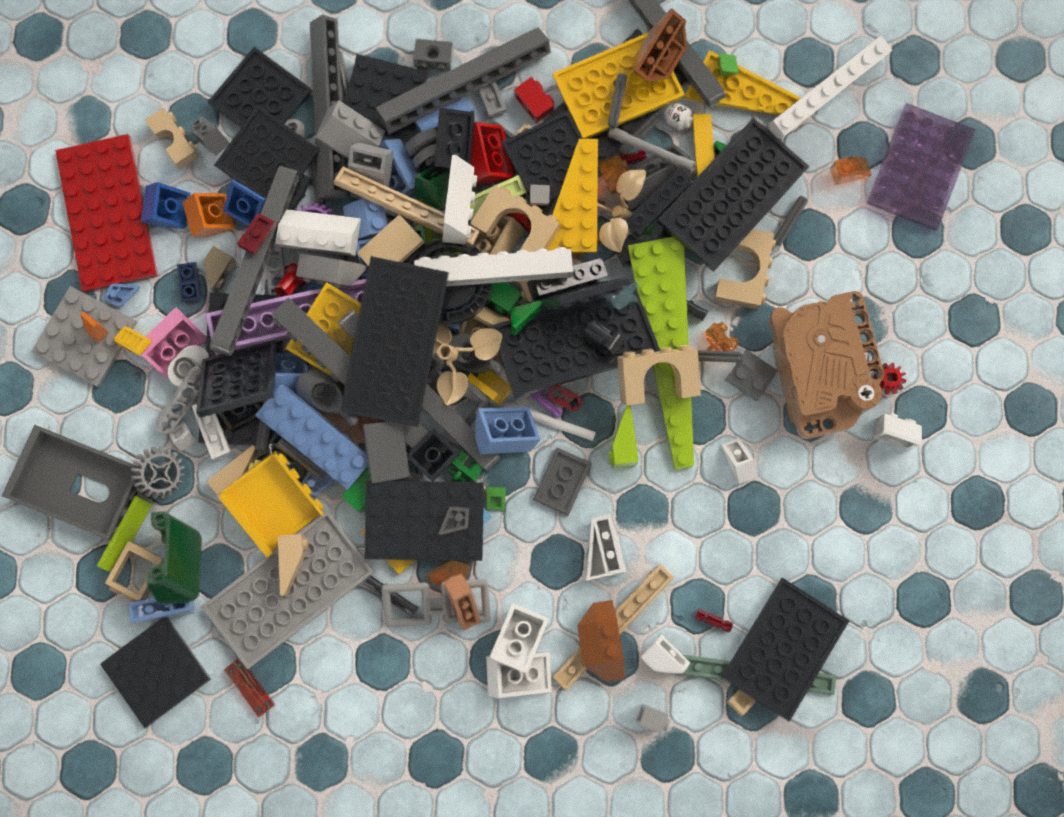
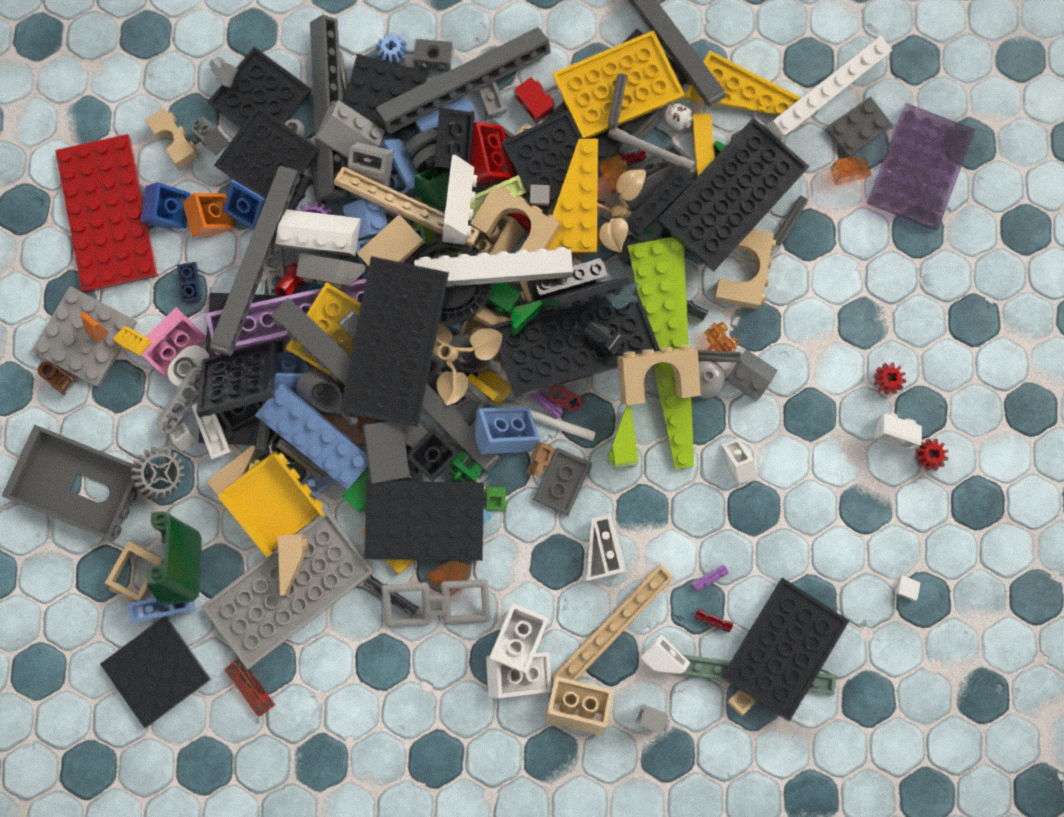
(58, 378): none -> reddish brown piece
(120, 293): medium blue piece -> none
(125, 532): lime tile -> none
(217, 267): dark tan slope -> none
(224, 72): none -> light grey piece
(256, 234): dark red plate -> none
(385, 45): none -> light blue gear
(455, 520): dark grey piece -> none
(462, 601): nougat brick -> none
(541, 456): none -> medium nougat plate
(579, 706): none -> tan slope
(601, 642): dark orange wedge -> none
(661, 48): dark orange wedge -> none
(710, 578): none -> medium lavender axle
(711, 379): none -> light grey cylinder
(727, 64): bright green slope -> none
(826, 364): medium nougat piece -> none
(859, 127): none -> dark grey plate
(908, 588): none -> white slope
(938, 457): none -> red gear

